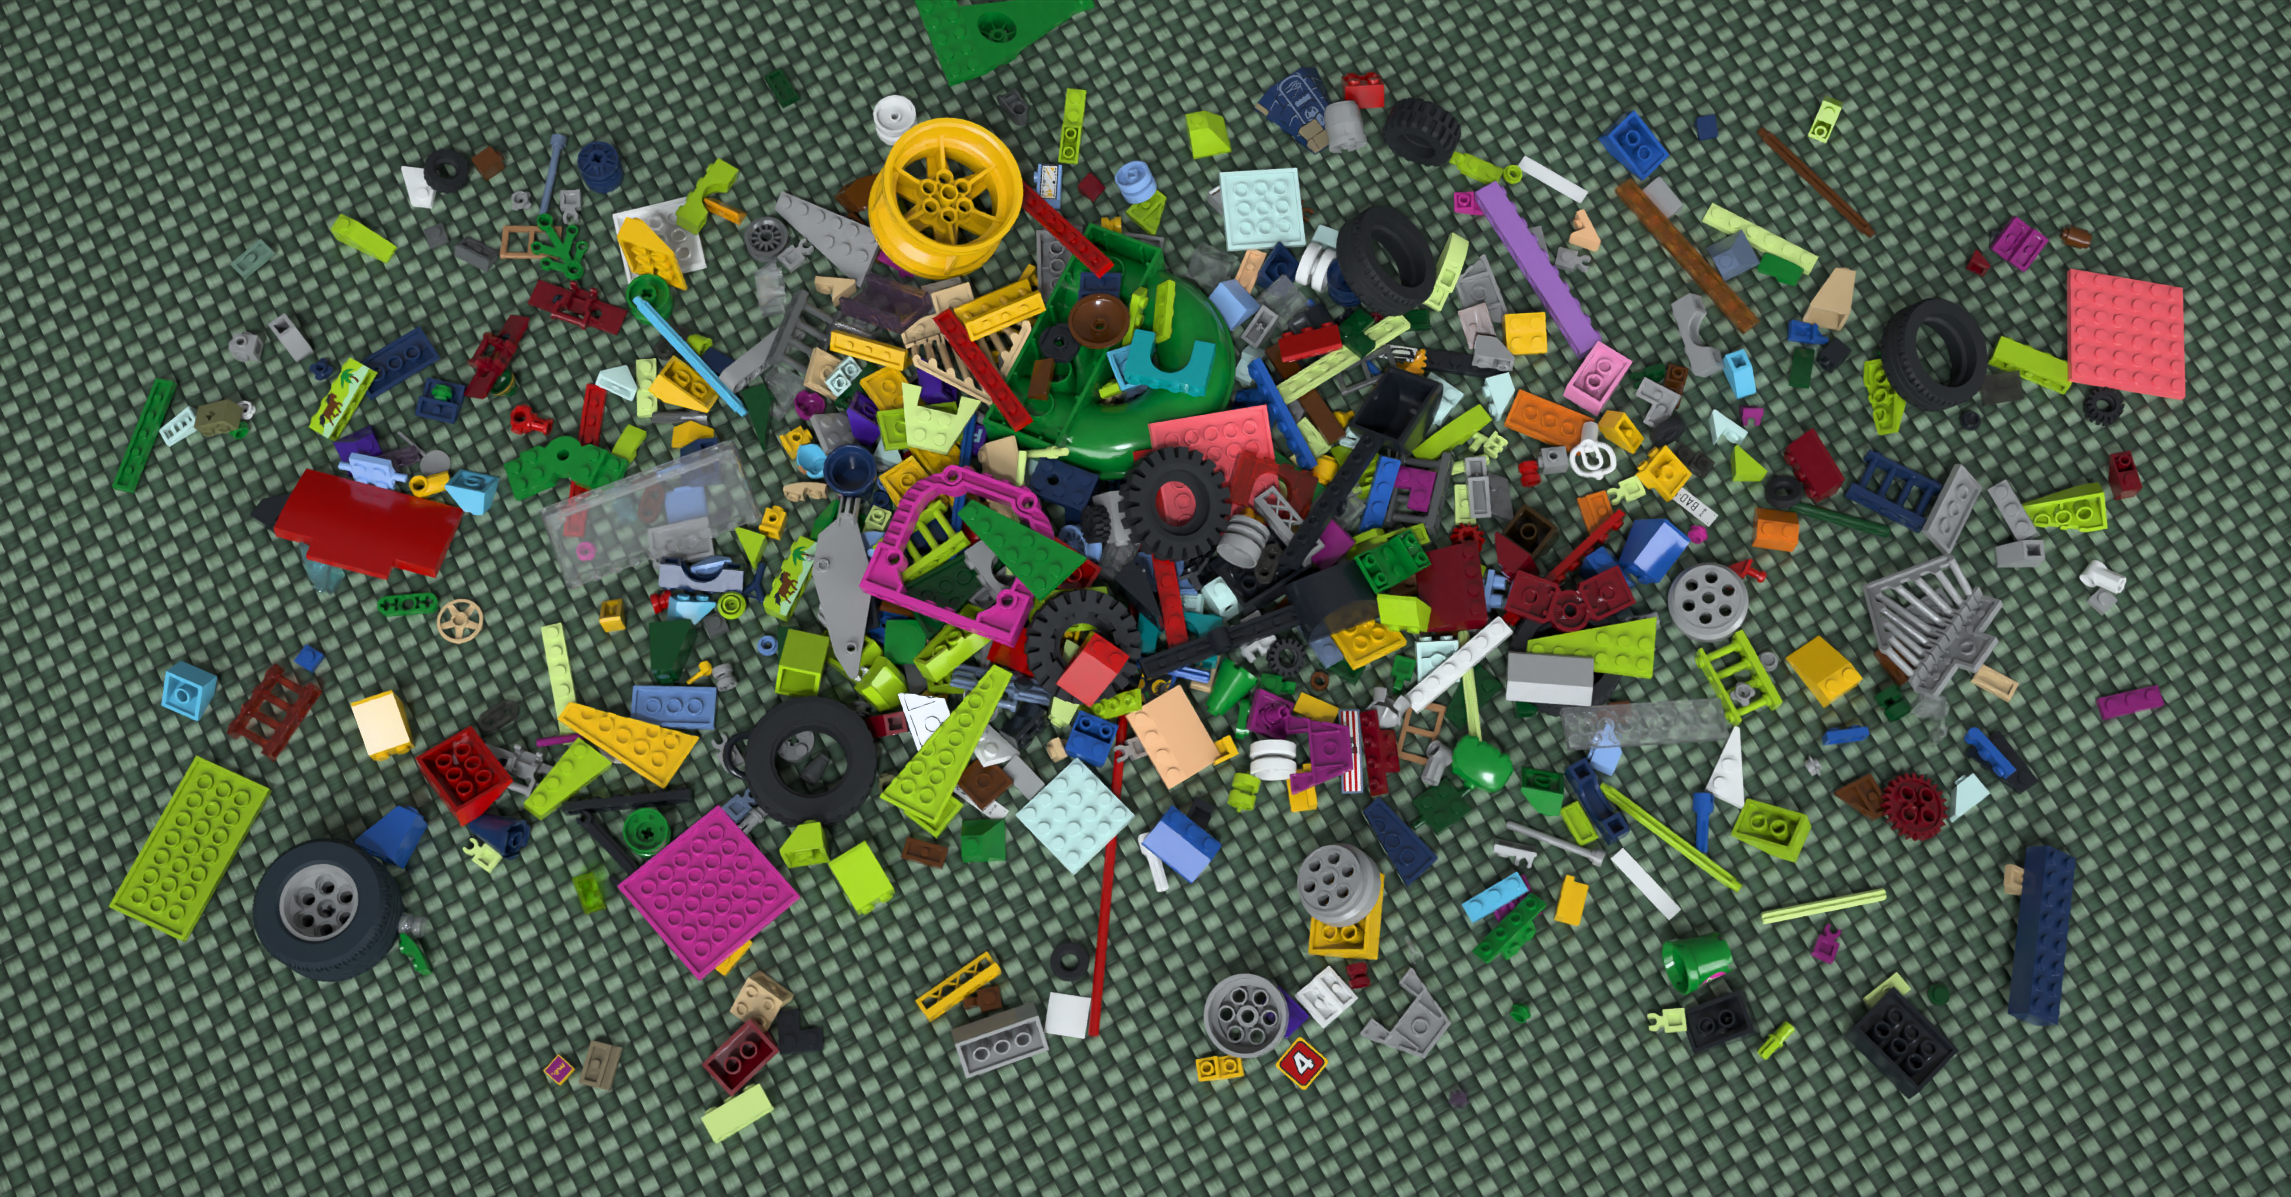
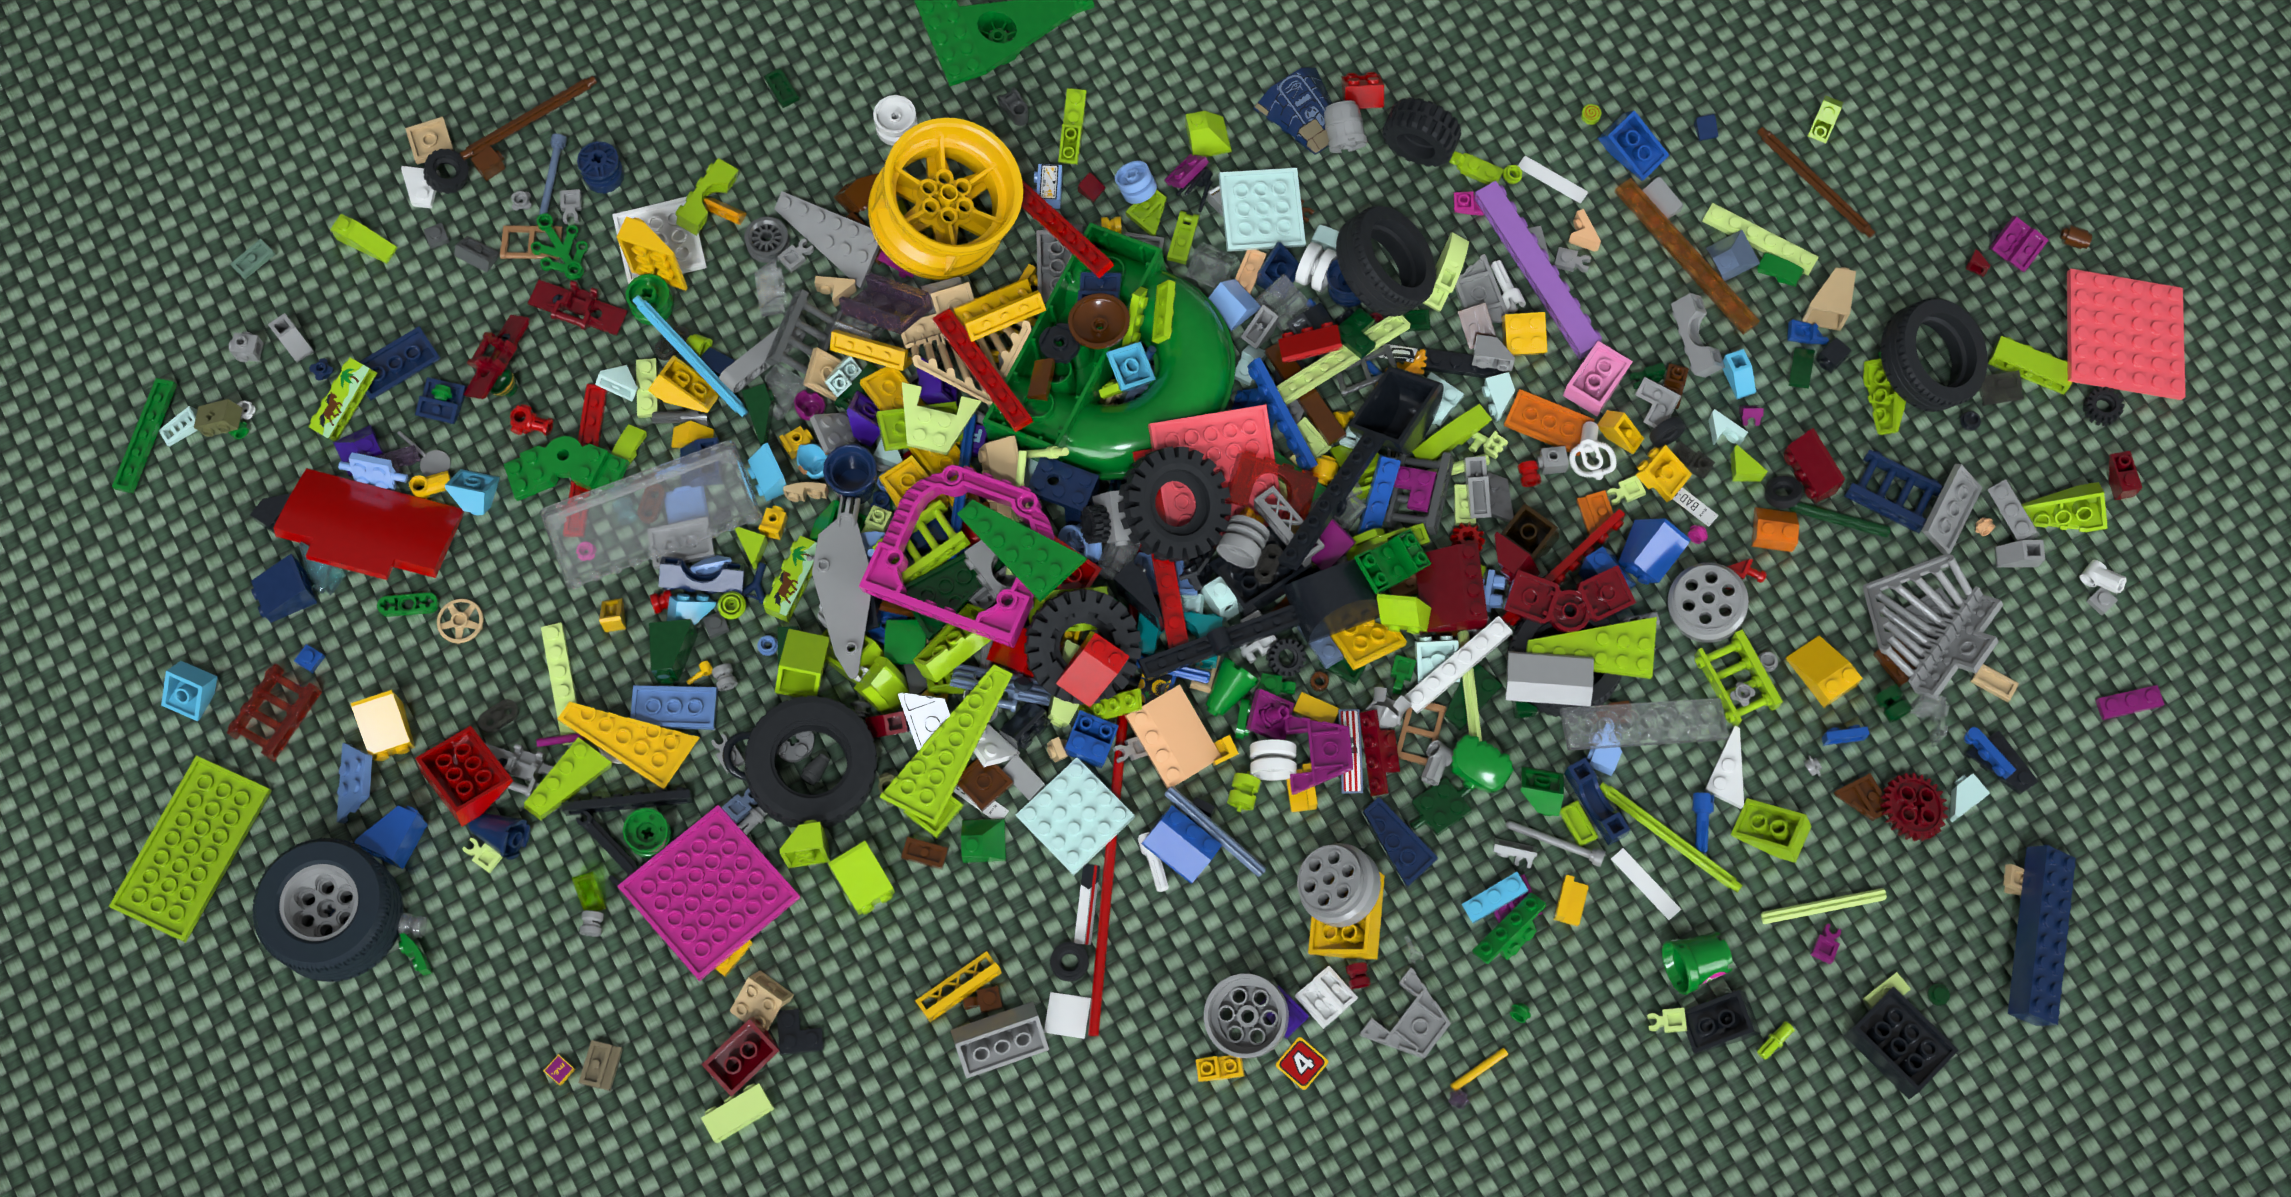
(283, 589): none -> dark blue slope
(354, 780): none -> medium blue wing
(428, 137): none -> tan plate
(528, 117): none -> reddish brown piece
(591, 923): none -> light grey wheel
(767, 473): none -> medium azure slope
(1087, 904): none -> sticker
(1183, 238): none -> lime plate
(1186, 171): none -> magenta plate
(1190, 380): teal arch -> none
(1201, 179): none -> black plant
(1215, 831): none -> sand blue axle
(1476, 1071): none -> yellow bar
(1511, 295): none -> white piece
(1591, 114): none -> lime tile
(1984, 526): none -> light nougat plate

